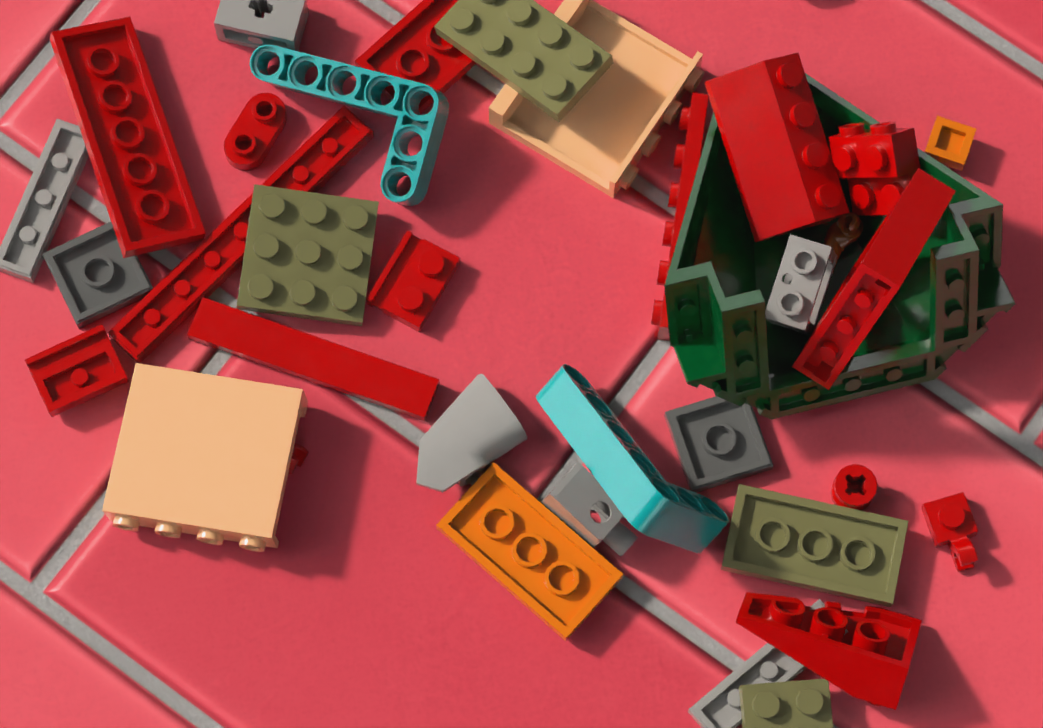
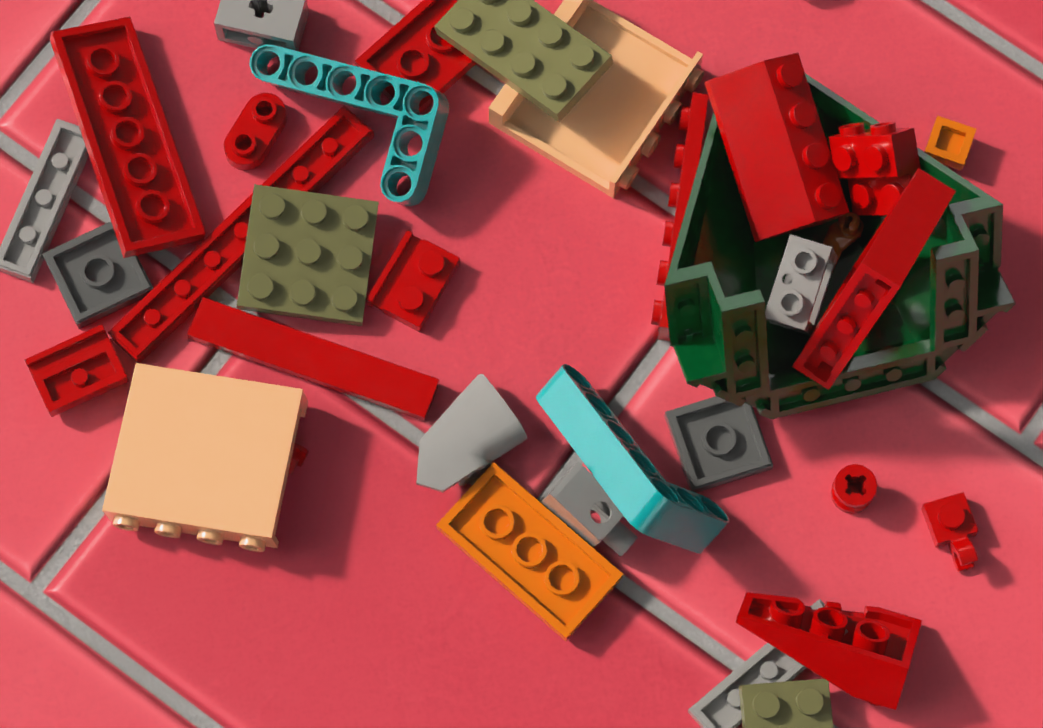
(815, 545): olive plate -> none

